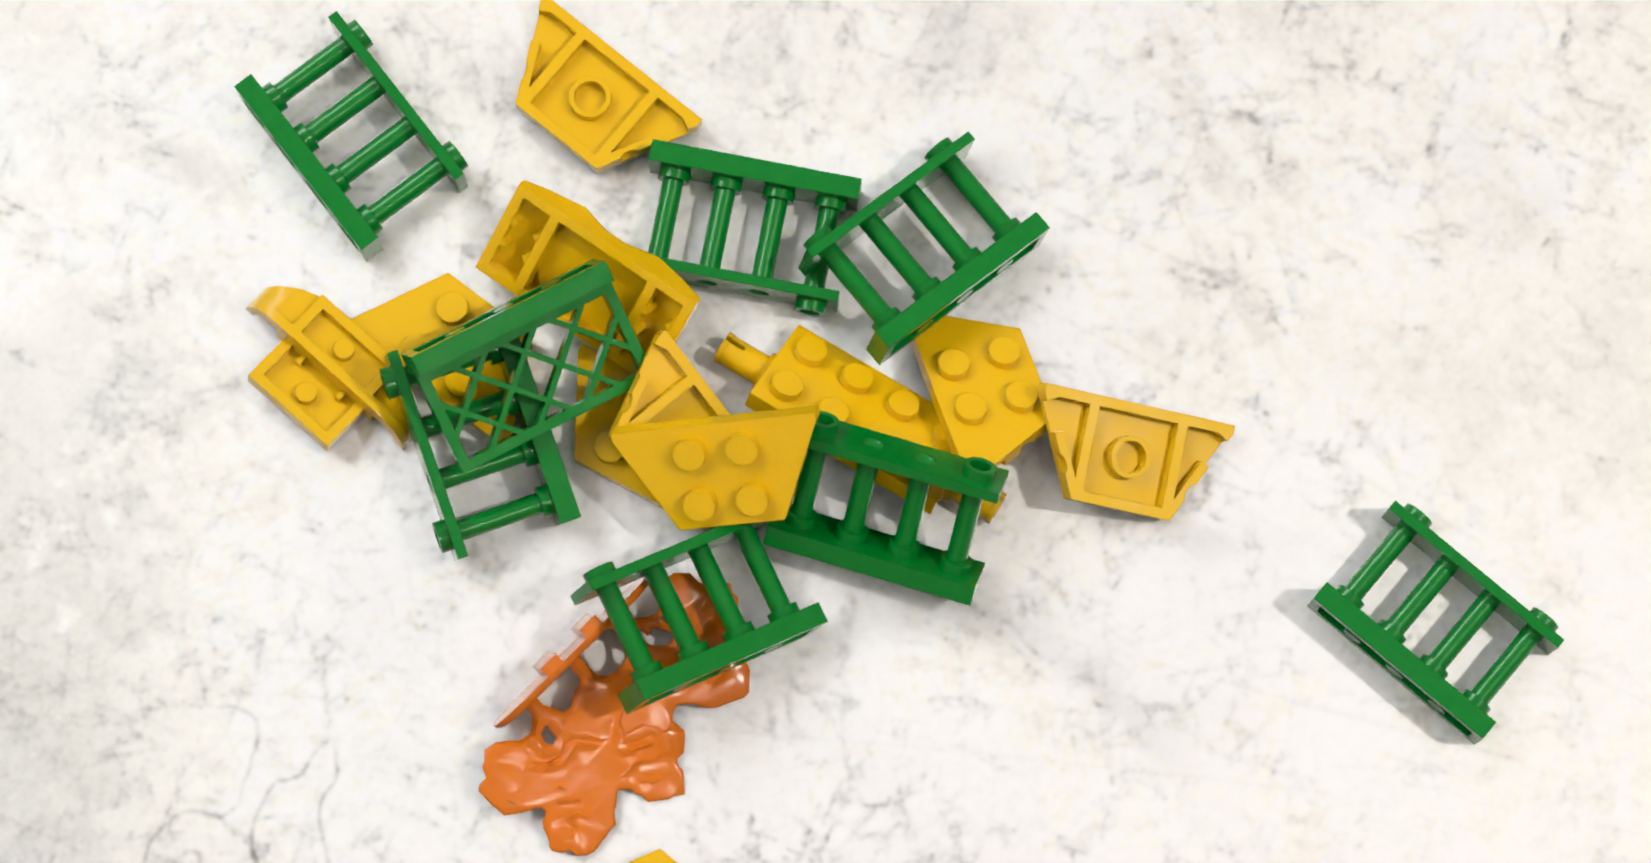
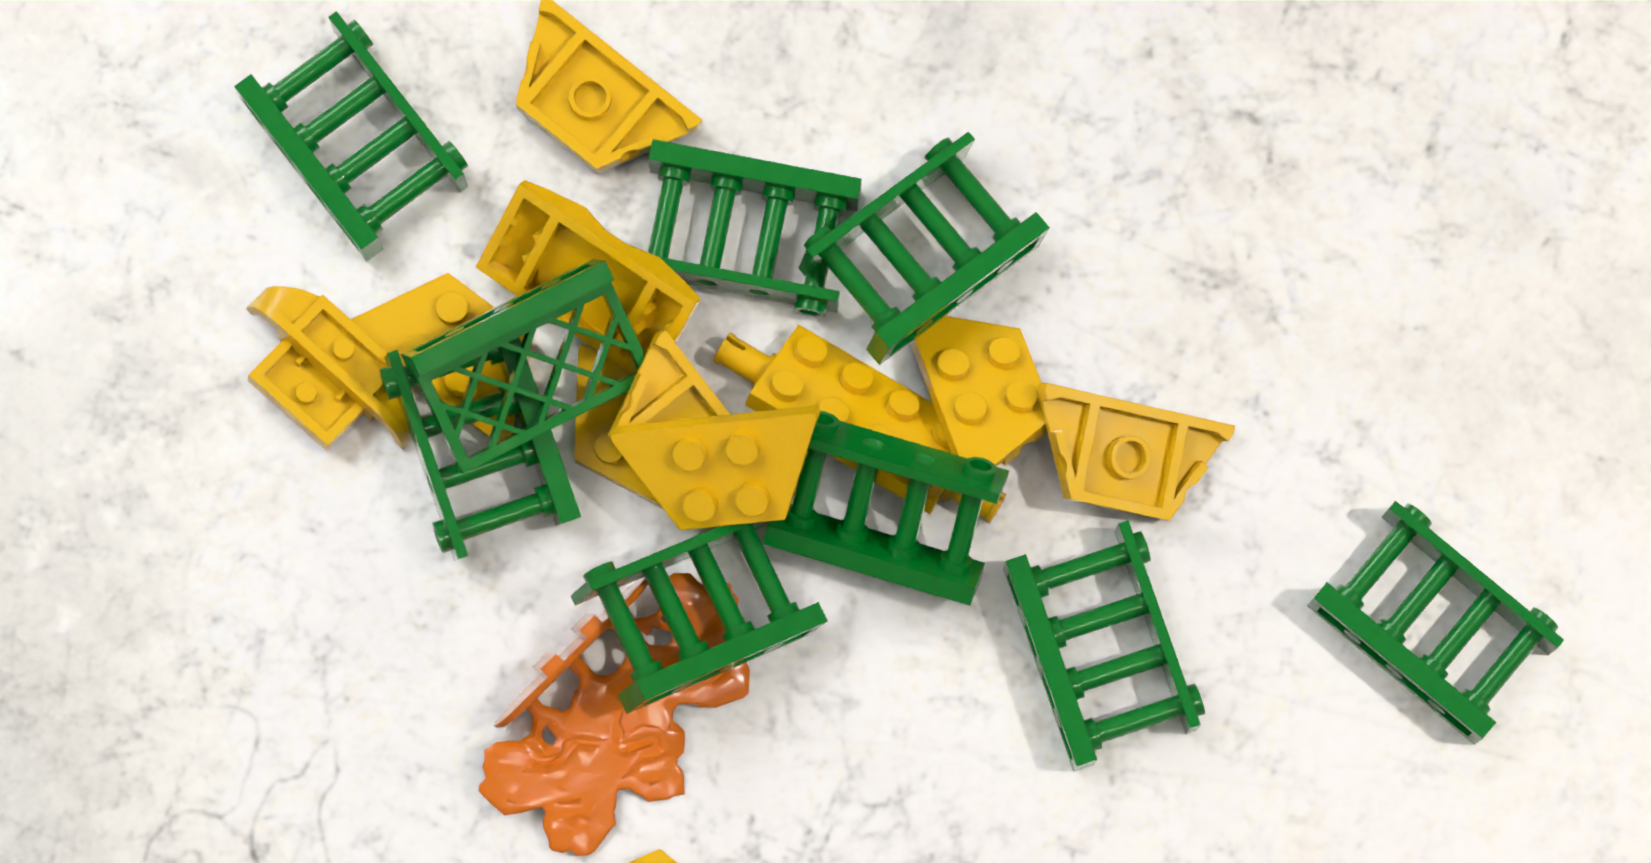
(1050, 634): none -> green fence

